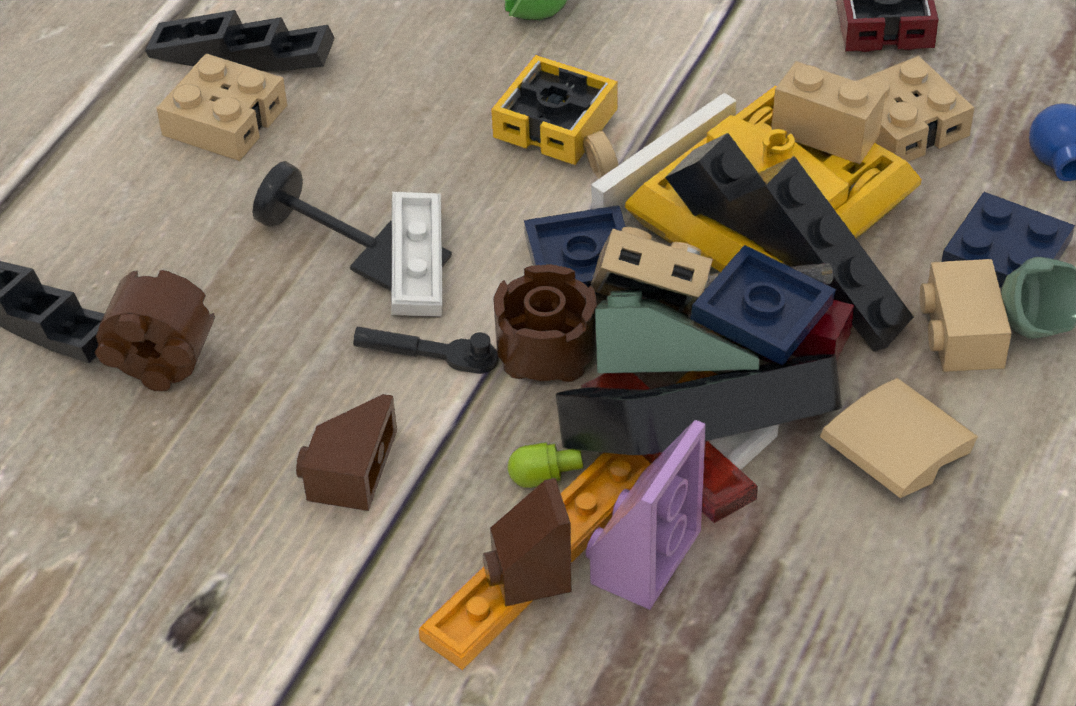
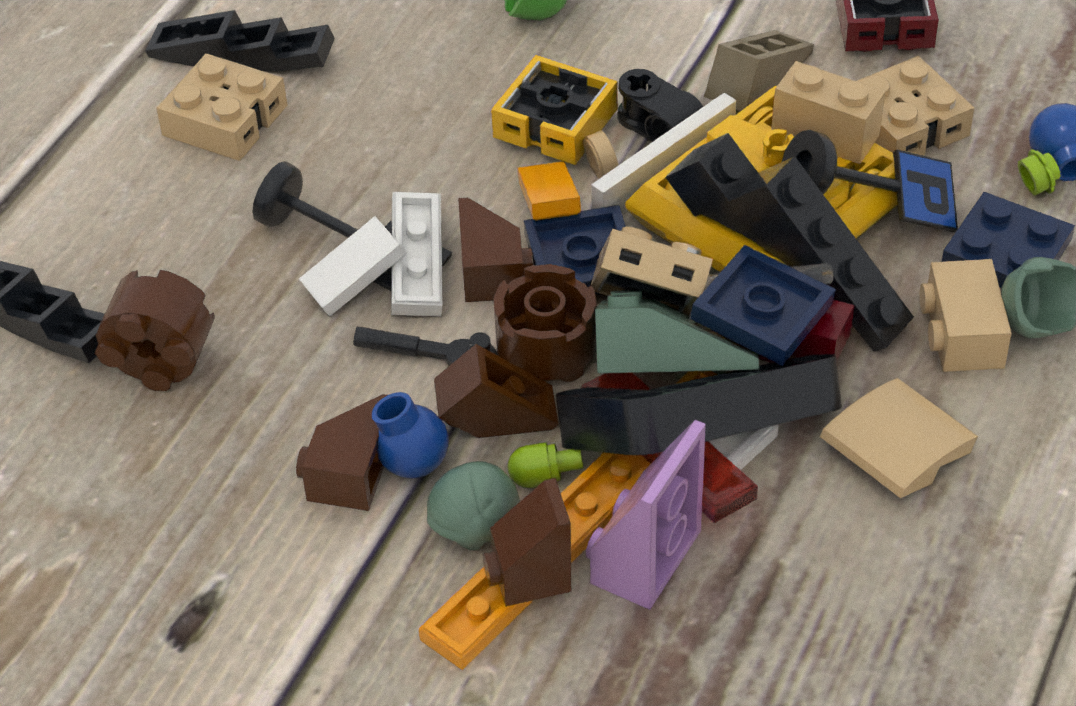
(352, 266): none -> white tile
(410, 436): none -> blue piece
(470, 502): none -> sand green hair
(489, 251): none -> reddish brown slope
(493, 396): none -> reddish brown slope
(549, 190): none -> light orange tile
(653, 106): none -> black piece
(754, 65): none -> dark tan slope
(921, 182): none -> black piece
(1039, 172): none -> lime plate

